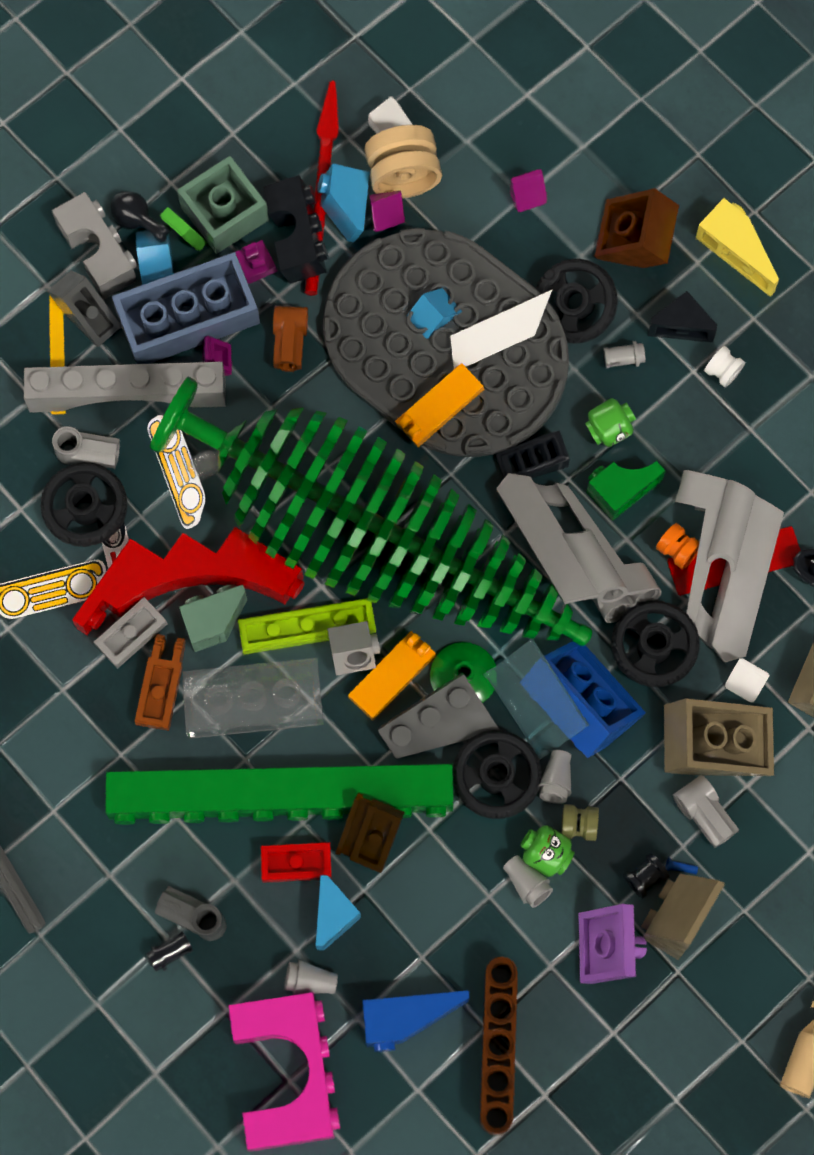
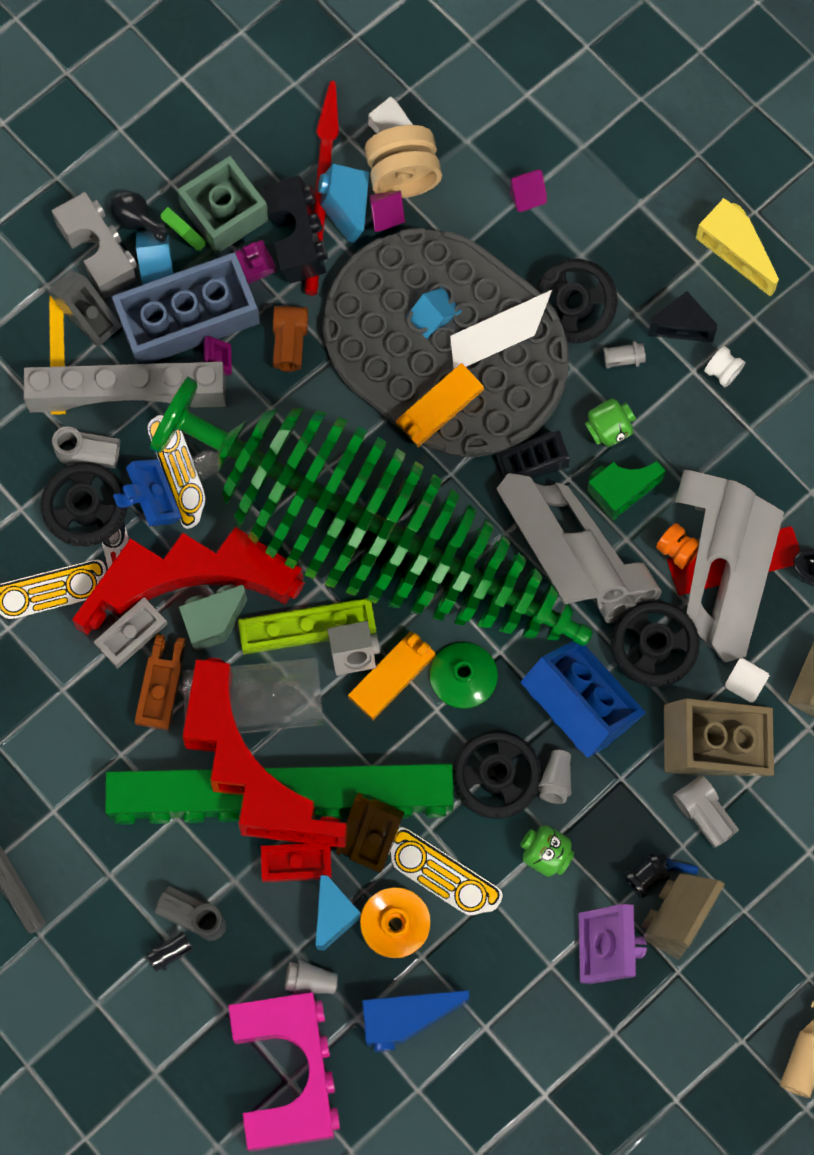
(151, 491): none -> blue plate
(267, 805): none -> red arch
(389, 905): none -> light orange dish
(439, 719): dark grey wing -> none
(443, 875): none -> sticker
(502, 1028): reddish brown beam -> none
(528, 882): light grey cone -> none
(536, 699): clear light blue piece -> none
(587, 822): olive wheel -> none
(637, 229): reddish brown slope -> none

